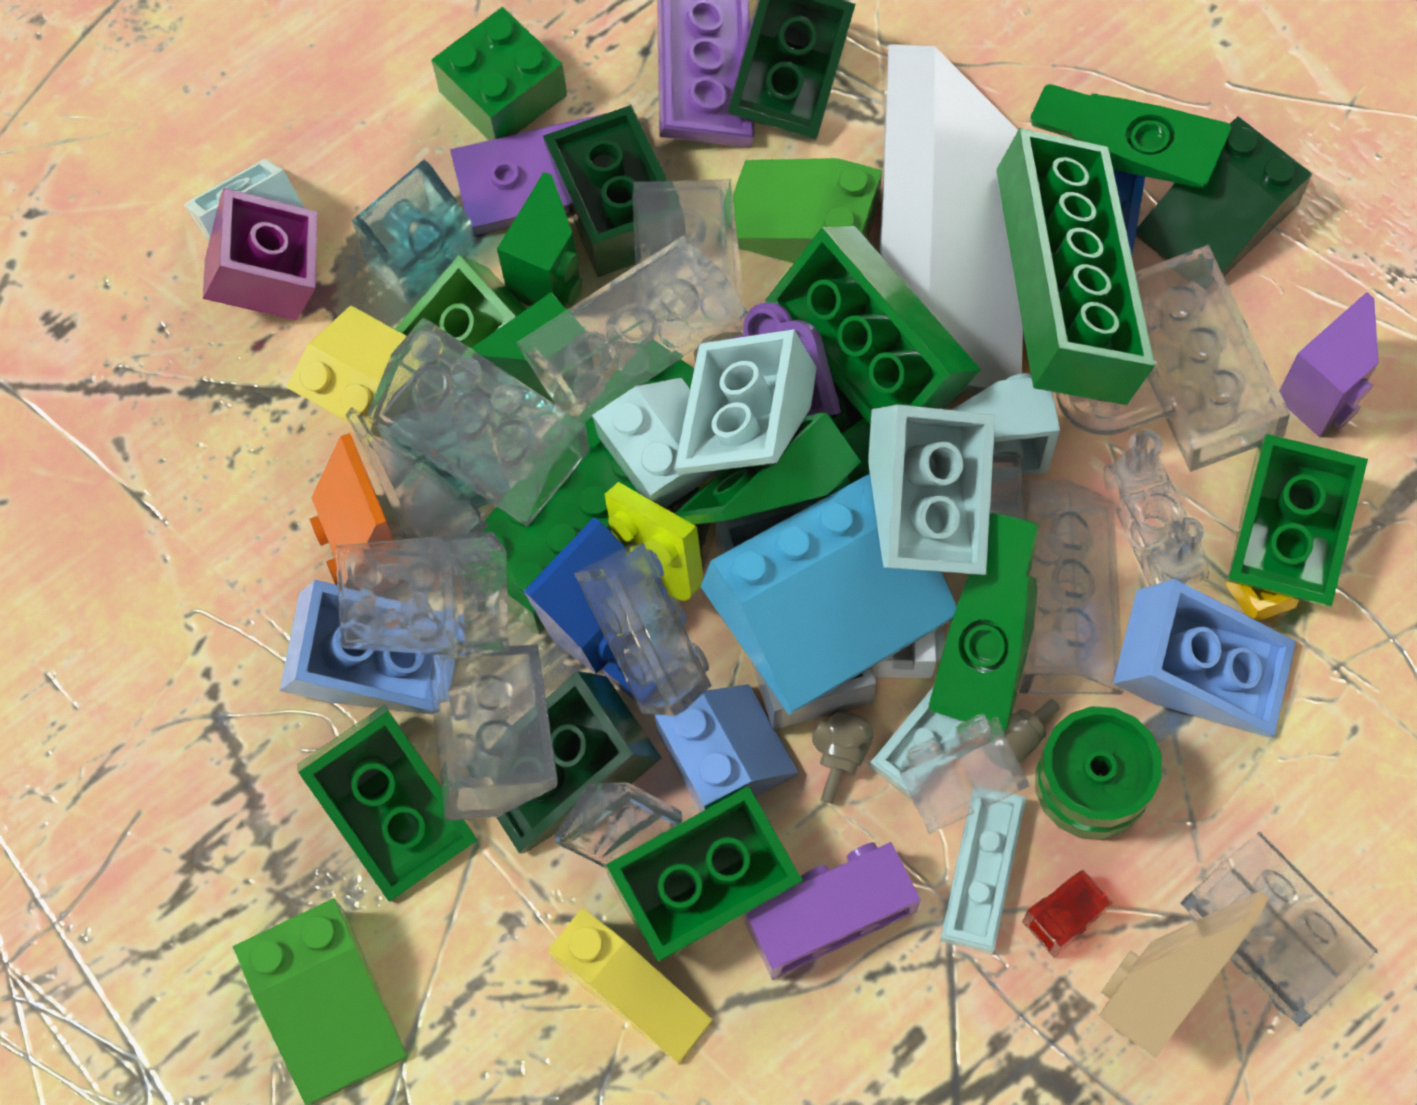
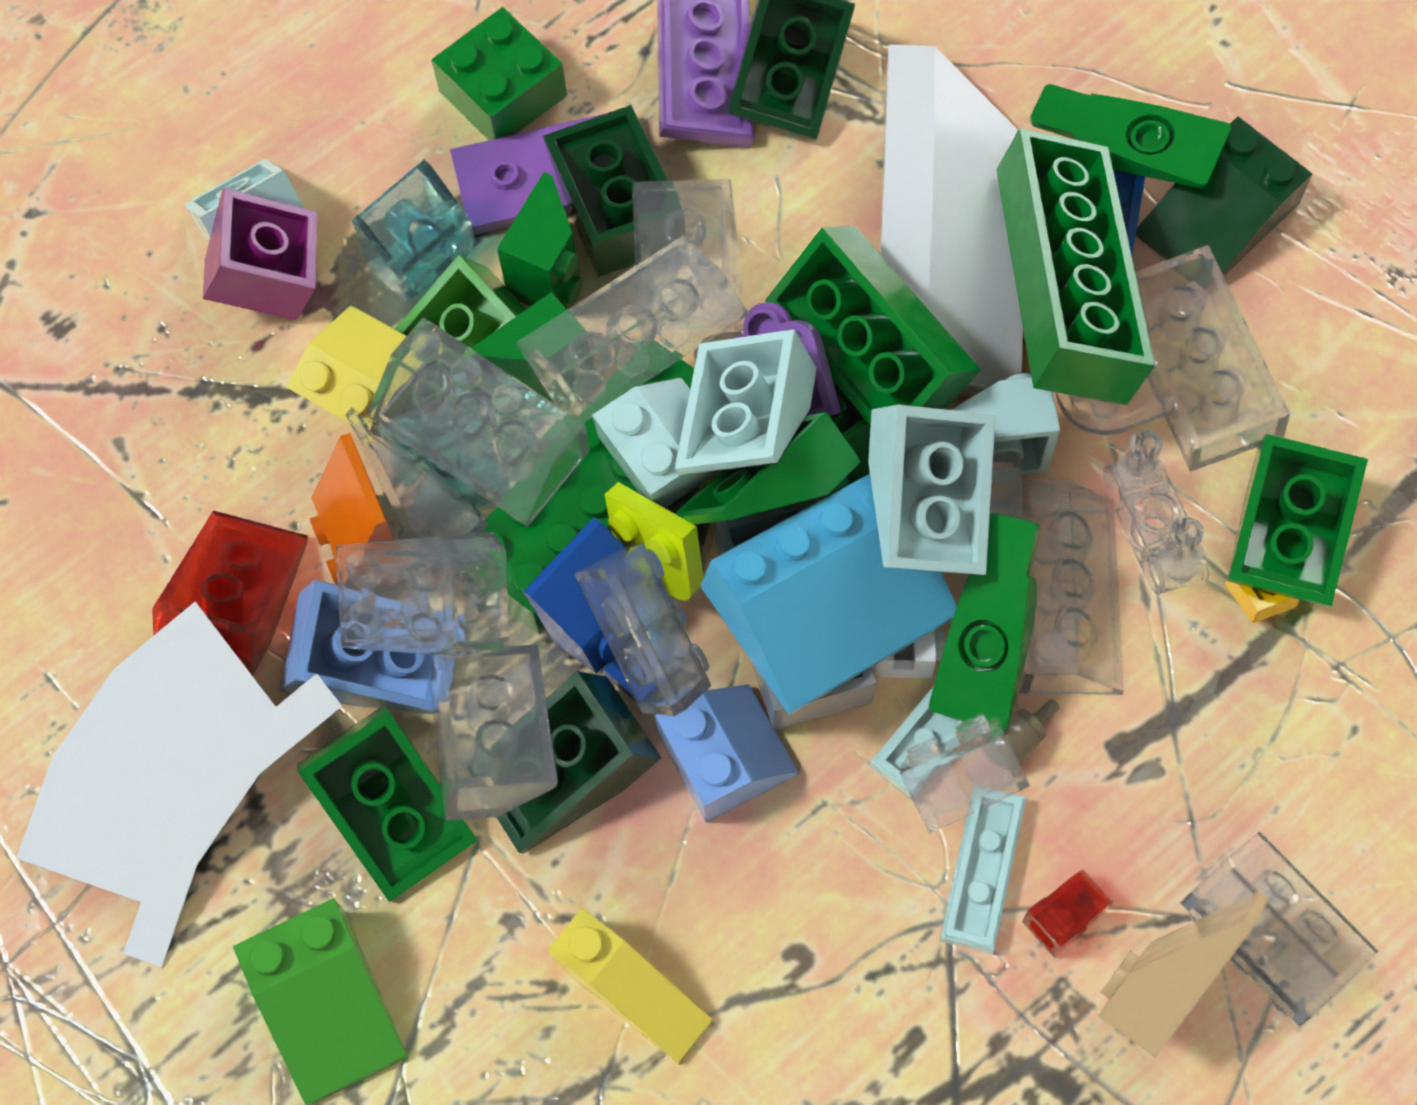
(162, 771): none -> white sticker
(239, 580): none -> clear red slope
(614, 821): clear slope -> none
(702, 874): green slope -> none
(789, 200): bright green slope -> none
(832, 908): medium lavender brick -> none
(844, 744): dark tan piece -> none
(1095, 744): green wheel -> none
(1204, 658): light blue slope -> none
(1334, 370): medium lavender slope -> none

